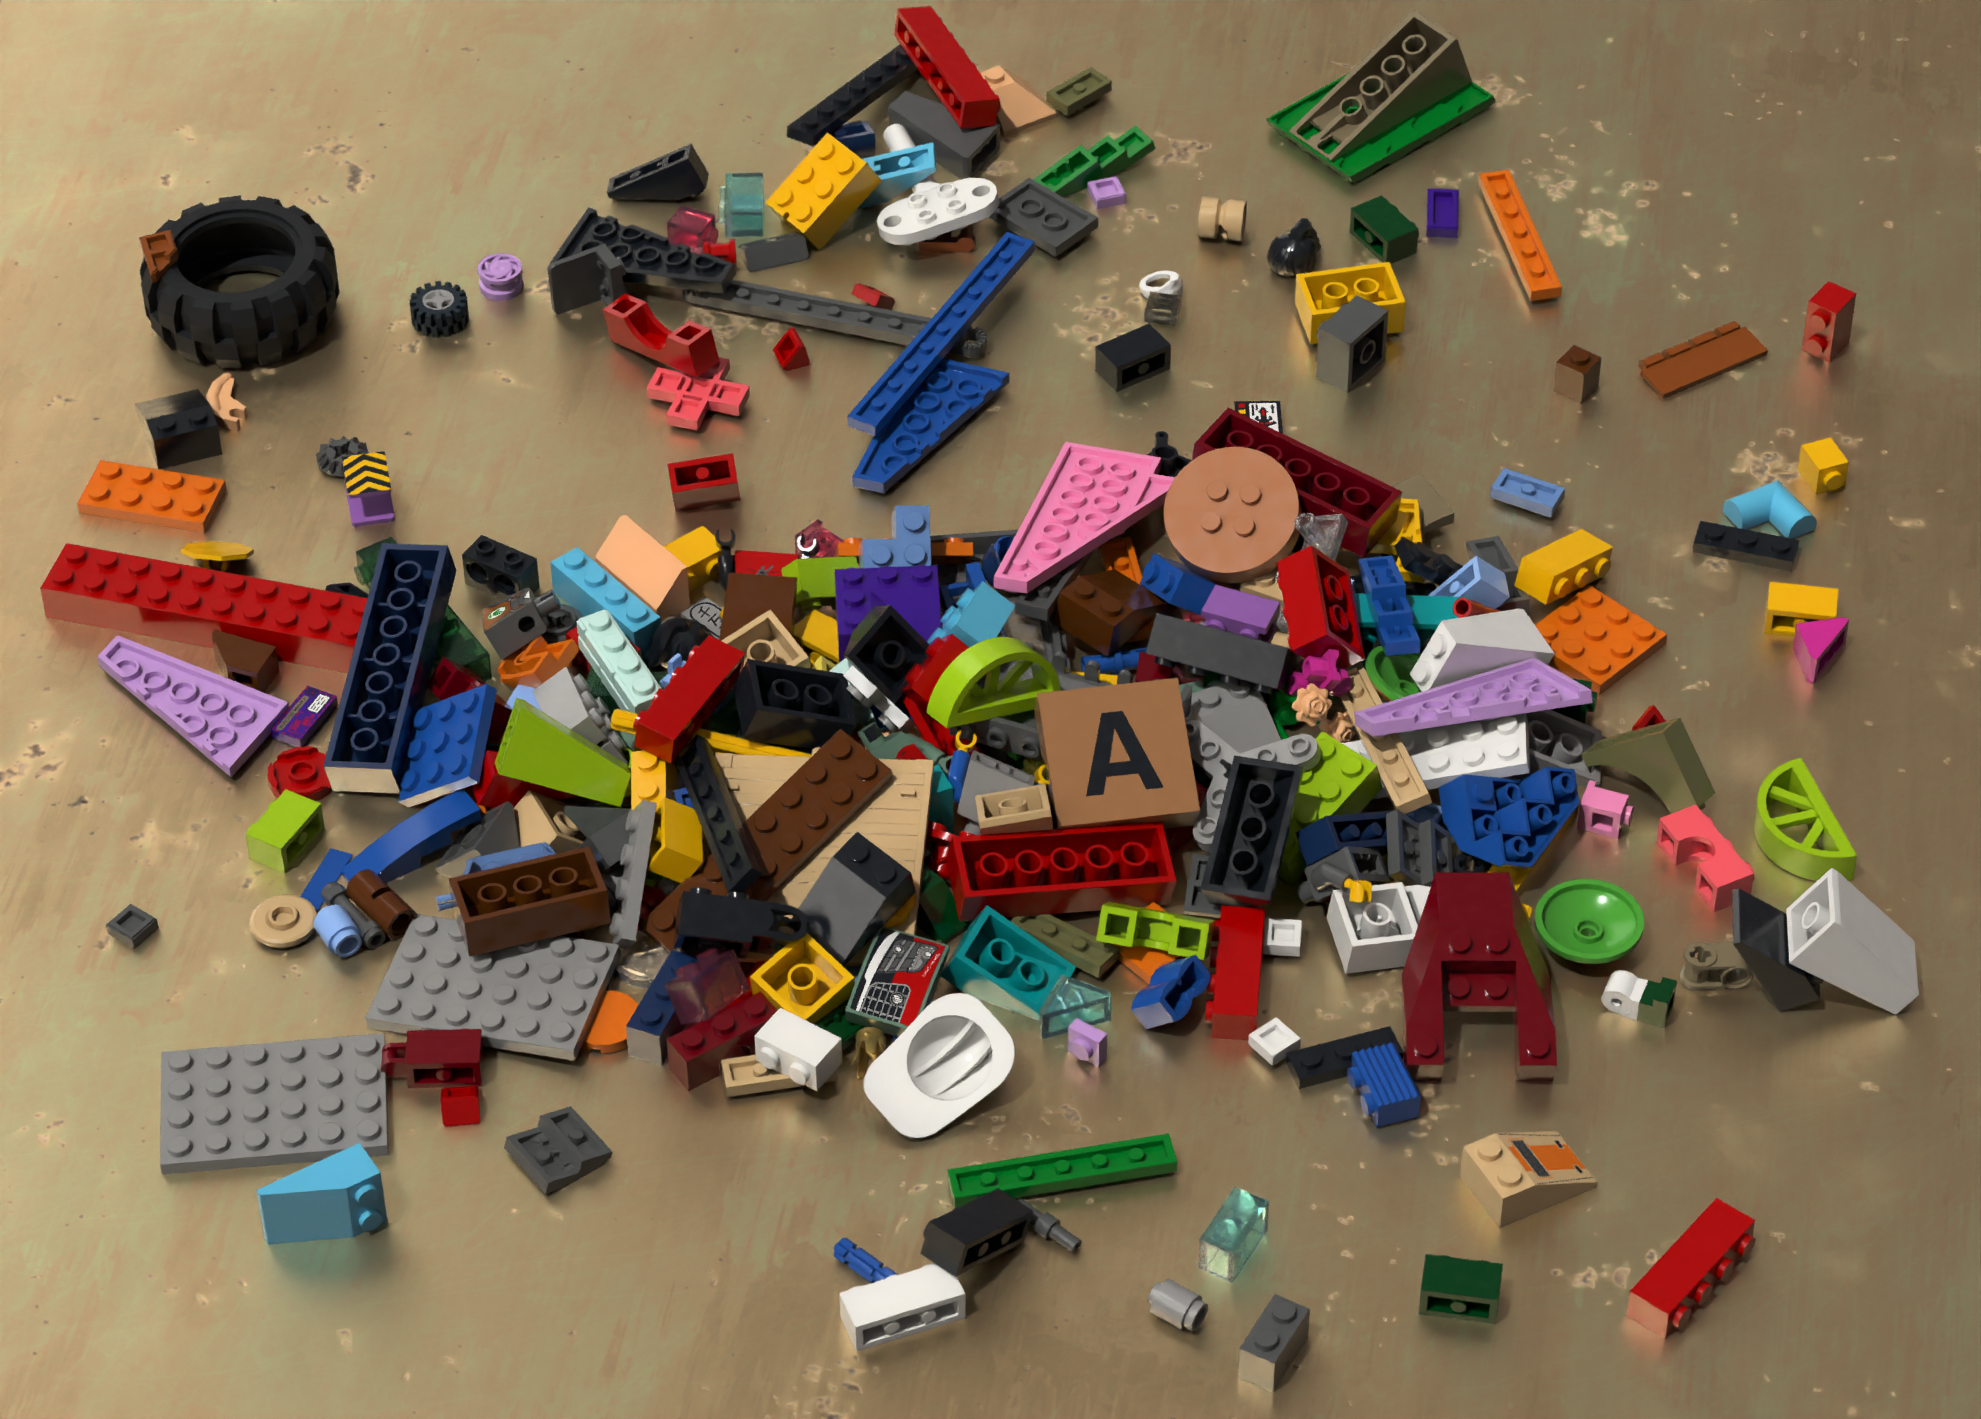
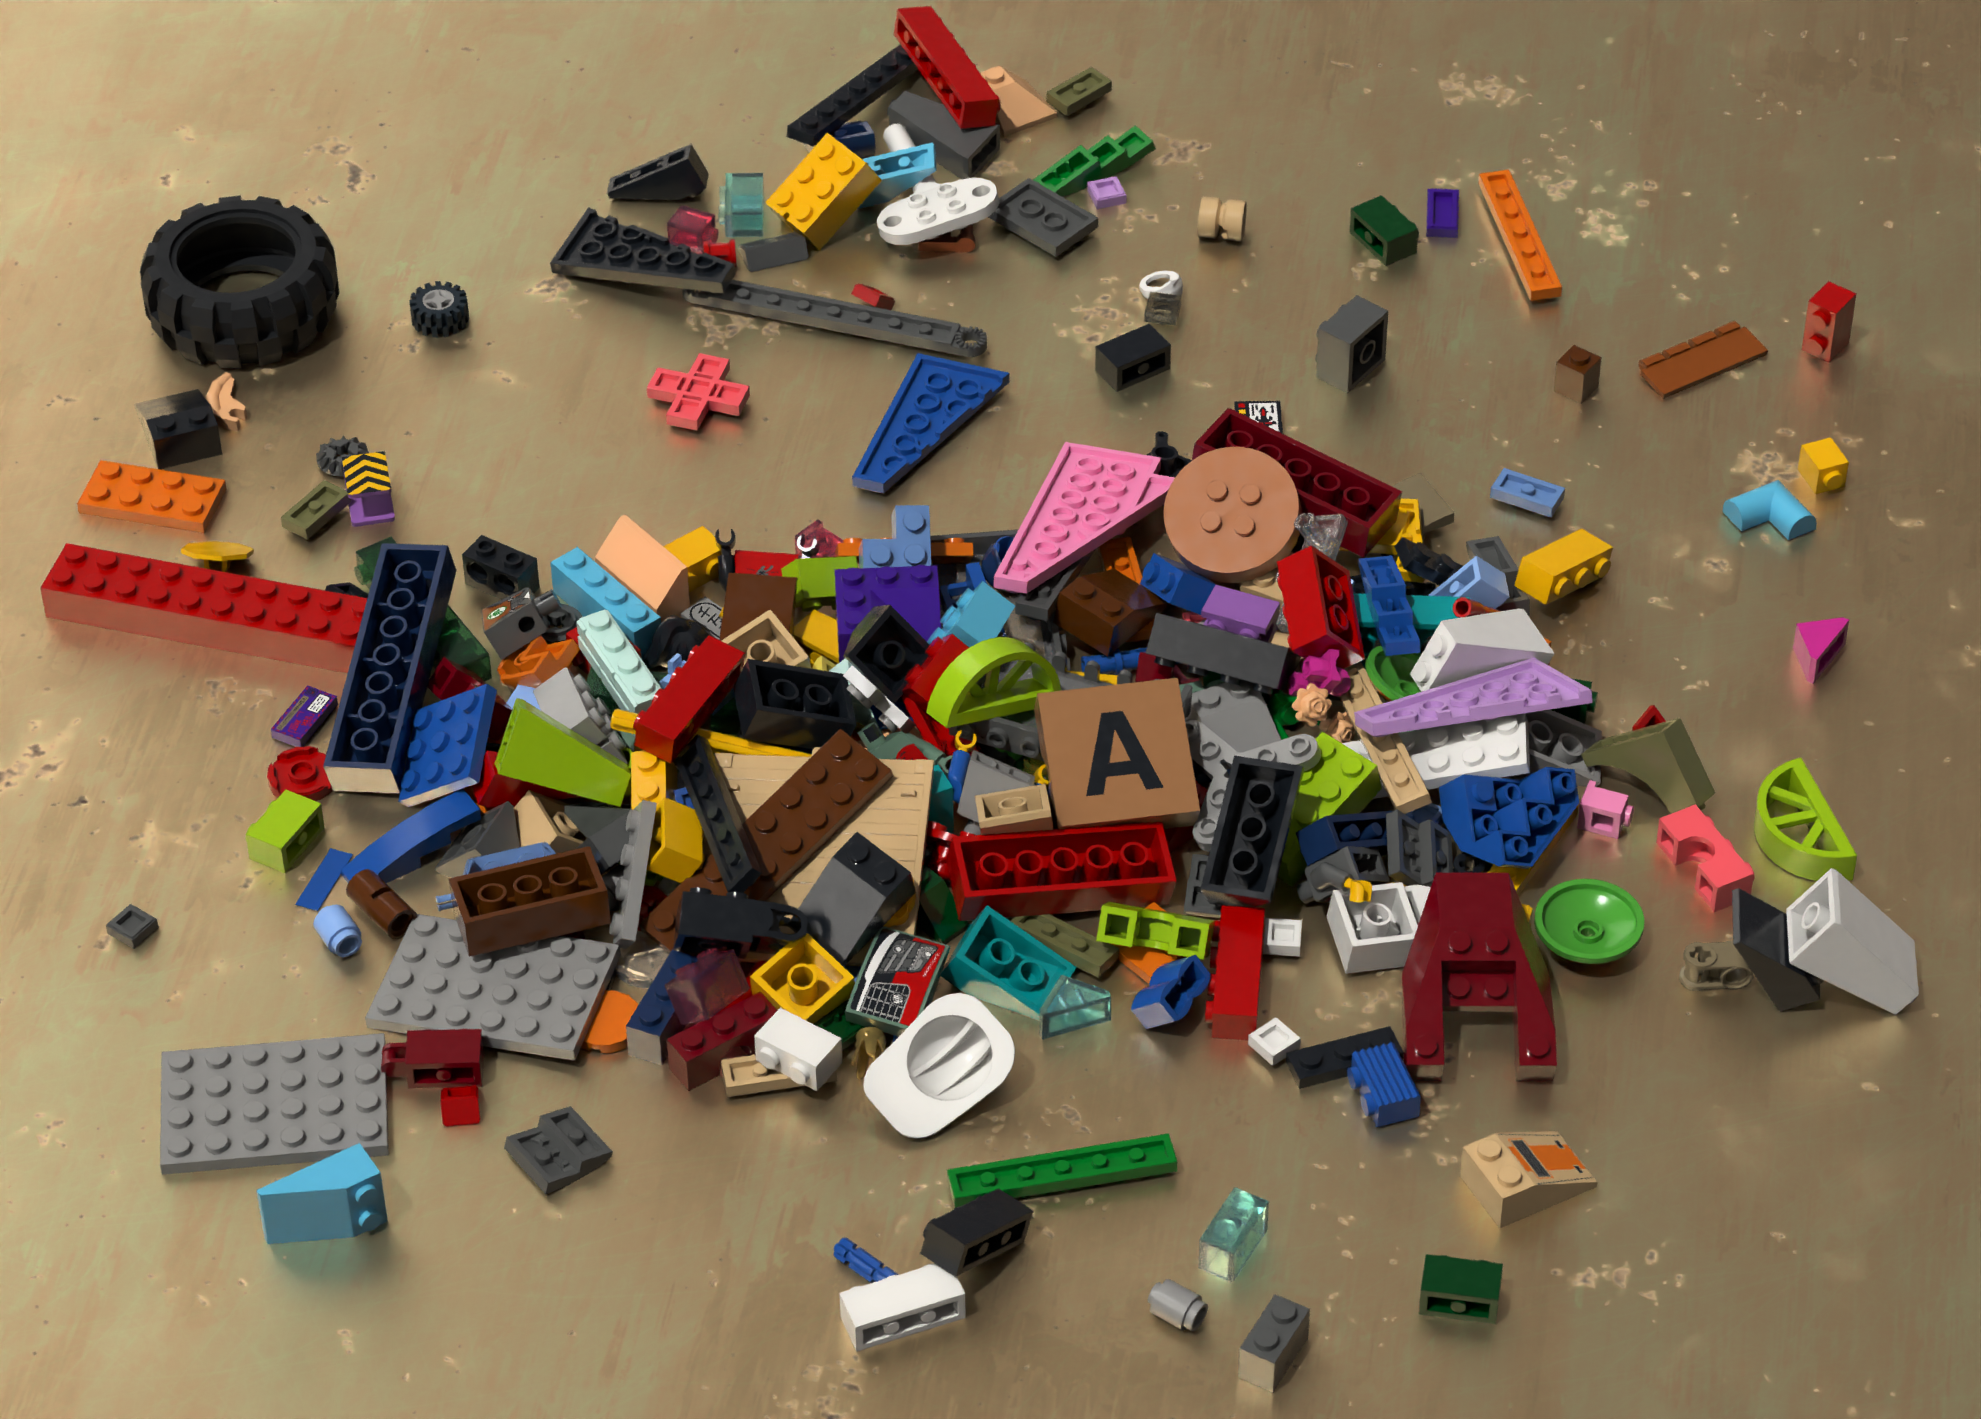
(159, 253): dark orange tile -> none
(207, 709): lavender wing -> none
(245, 660): reddish brown slope -> none
(283, 921): tan wheel -> none
(315, 509): none -> olive plate
(371, 931): dark grey bar -> none
(501, 277): lavender wheel -> none
(586, 279): dark grey bracket -> none
(635, 327): red arch -> none
(704, 482): red brick -> none
(791, 351): red slope -> none
(940, 334): blue plate -> none
(1049, 1227): dark grey bar -> none
(1087, 1042): lavender plate -> none
(1294, 250): black hair -> none
(1324, 292): yellow brick -> none
(1387, 104): dark tan piece -> none
(1598, 638): orange plate -> none
(1640, 998): leg -> none
(1691, 1268): red brick -> none
(1745, 546): black plate -> none
(1796, 604): yellow brick -> none

